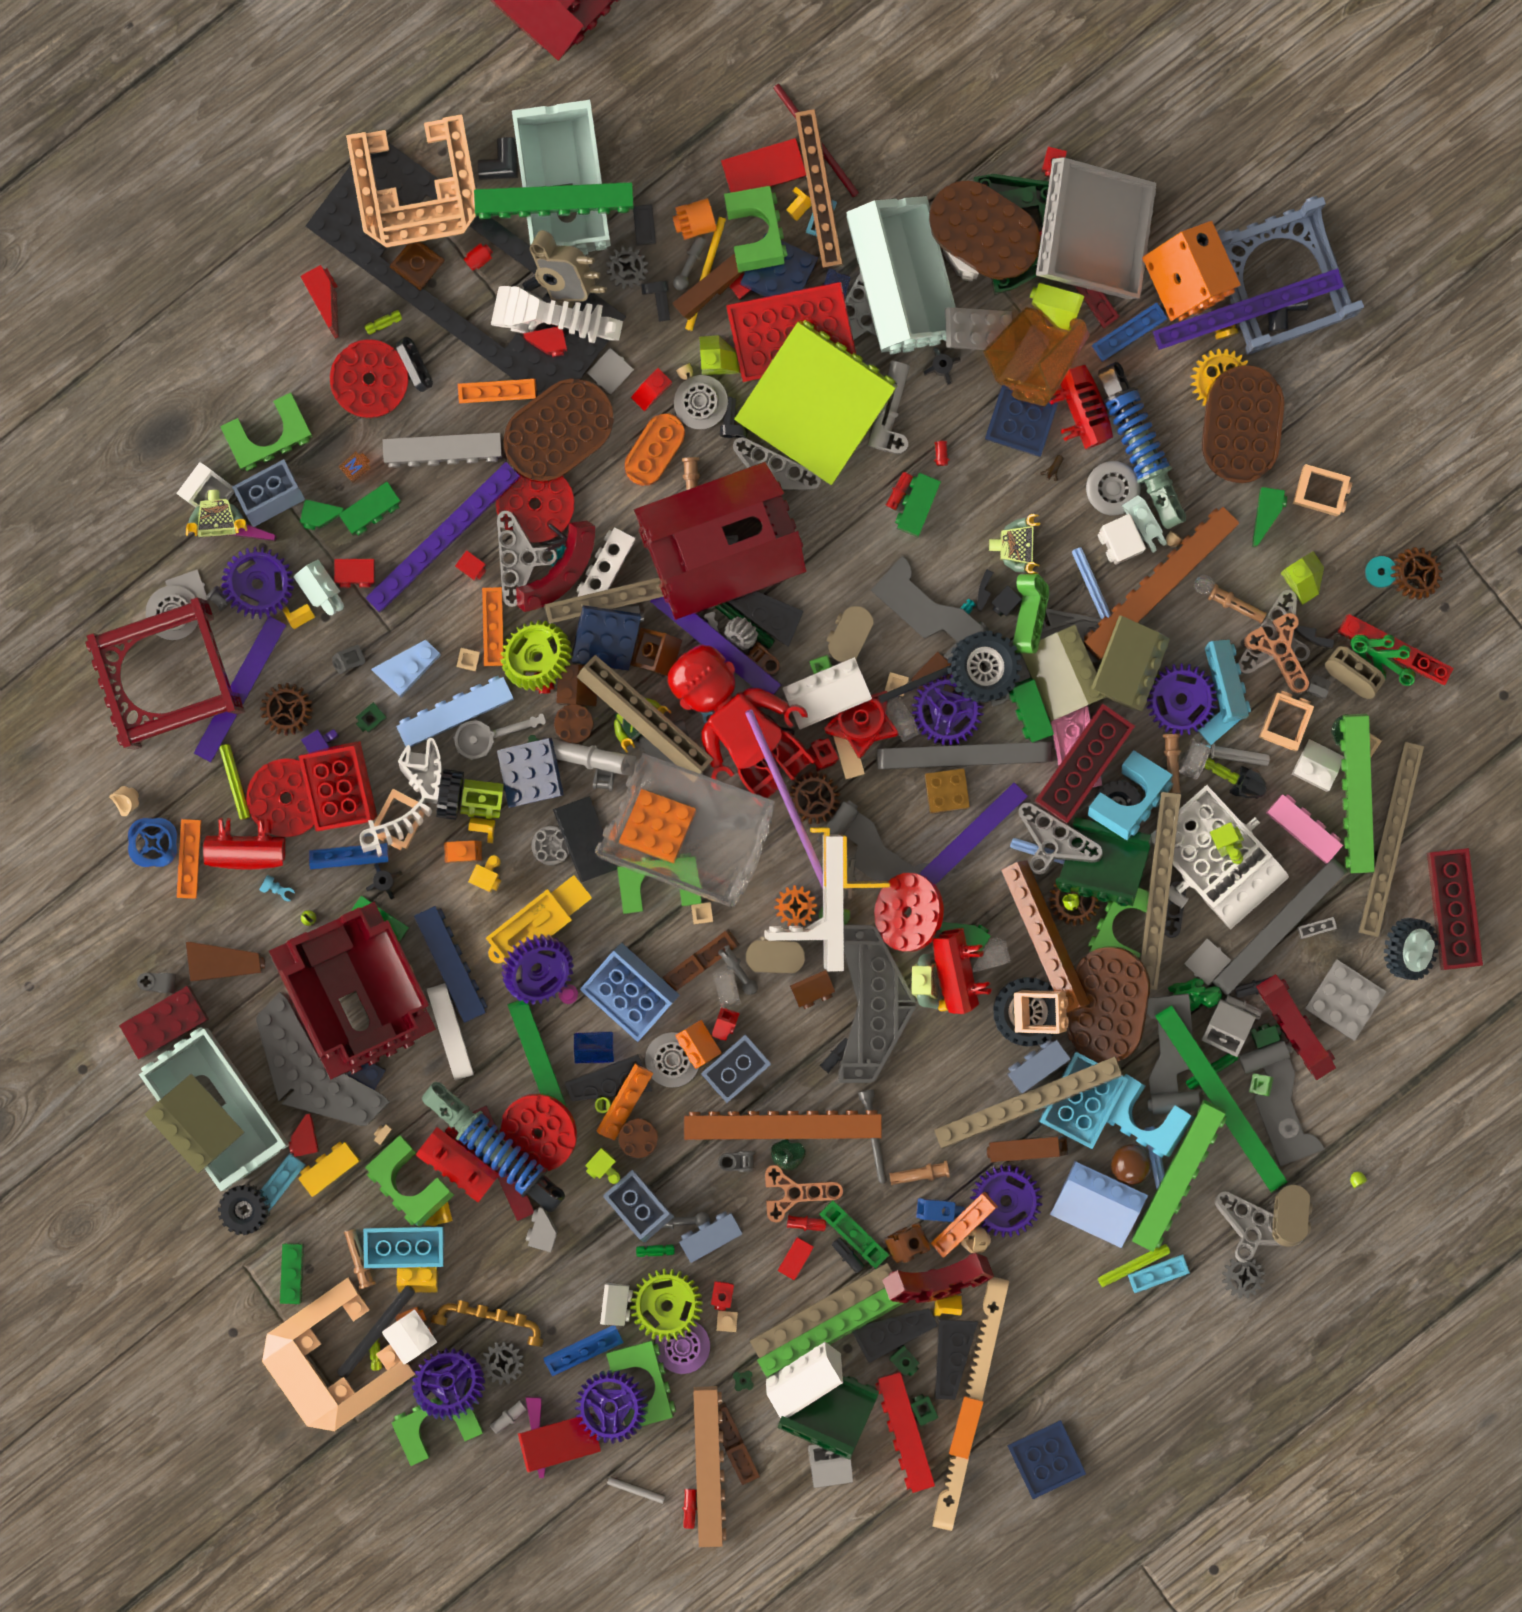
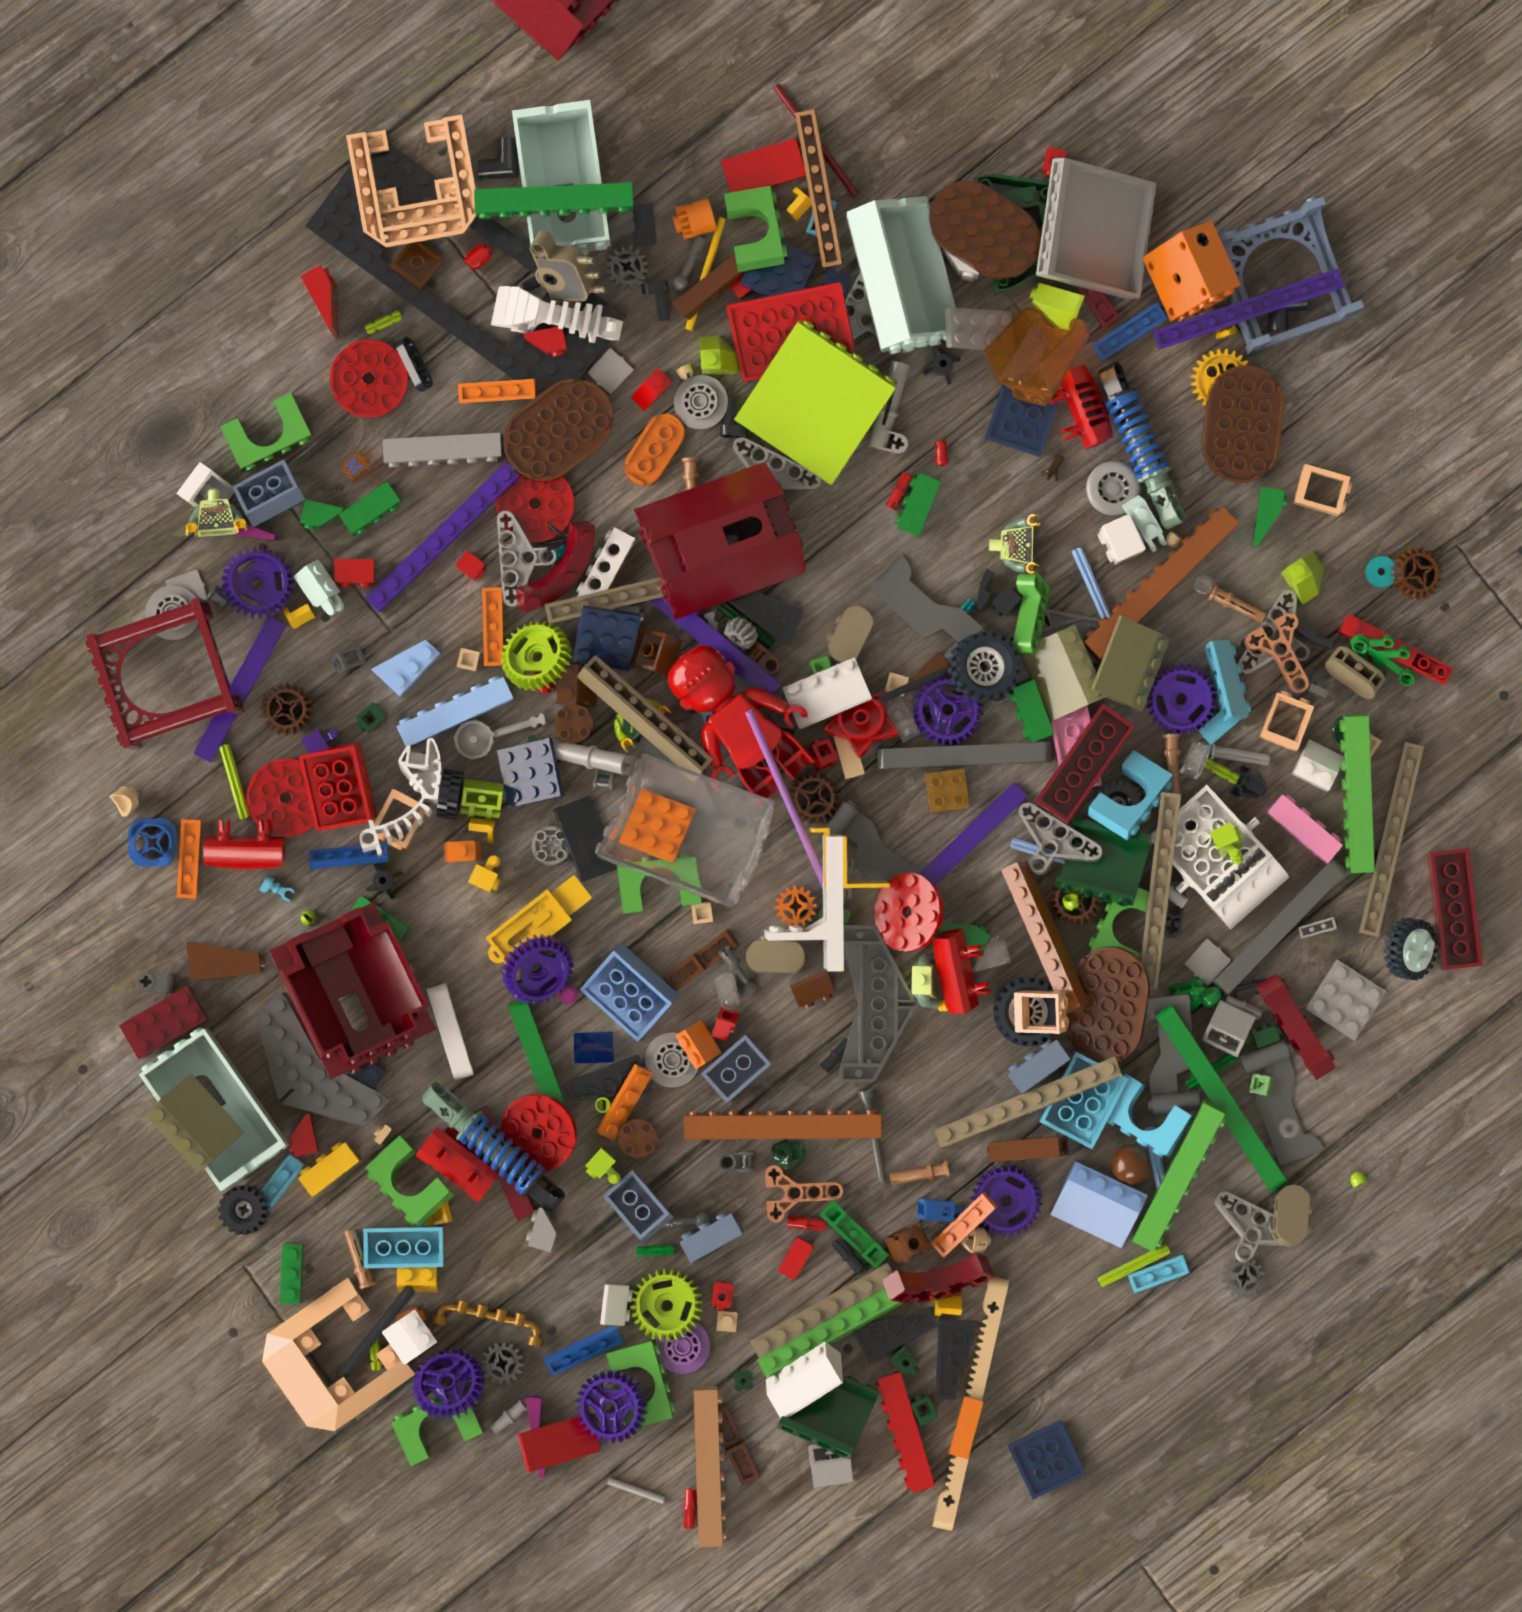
(450, 963): dark blue brick -> none

